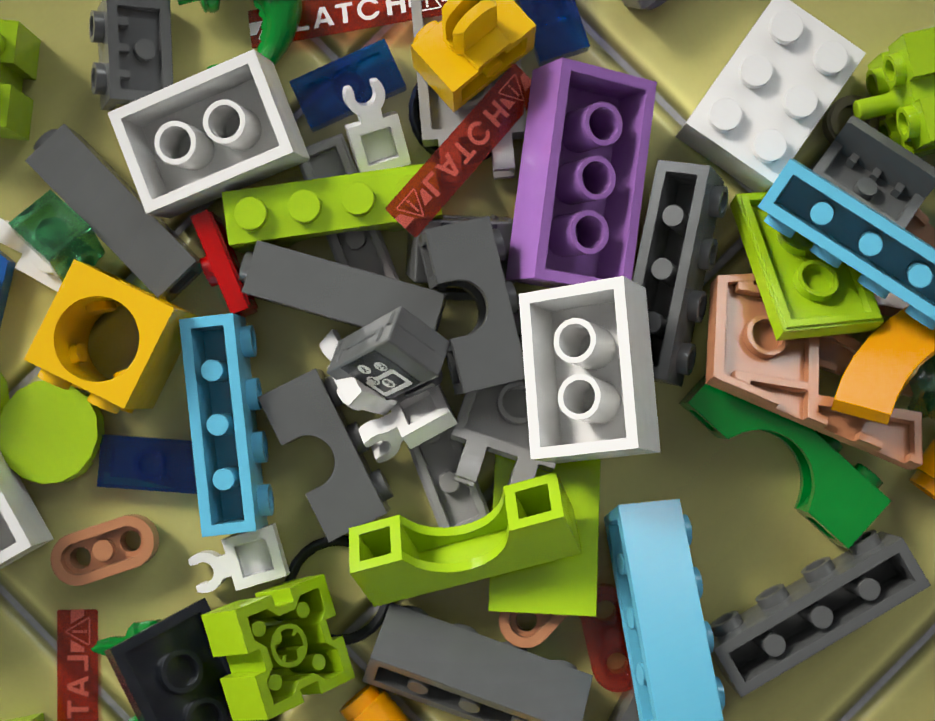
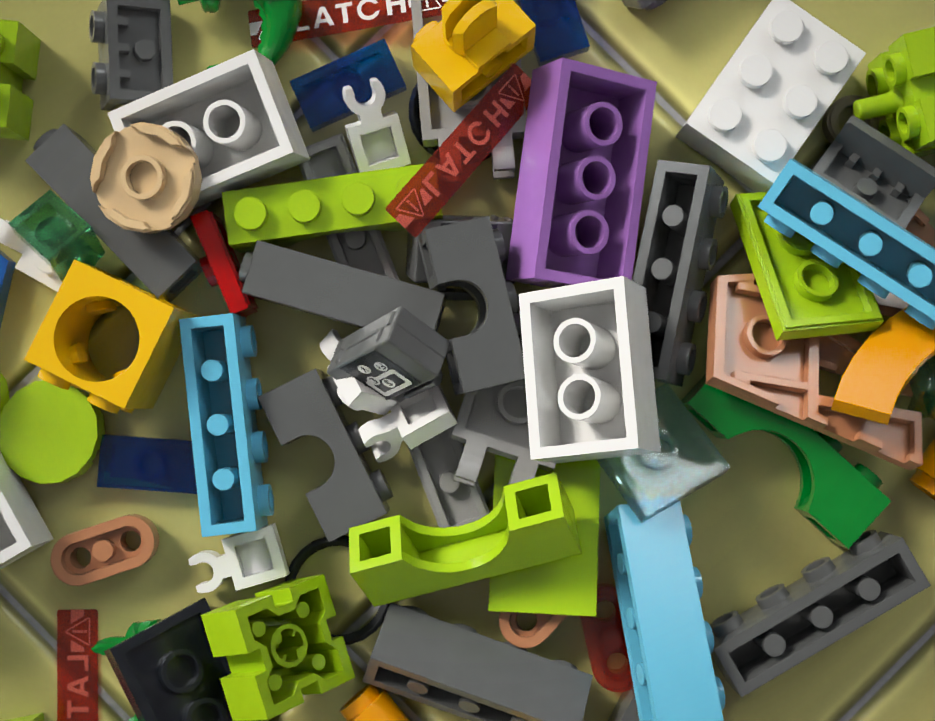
(146, 178): none -> tan tile
(682, 467): none -> clear light blue tile

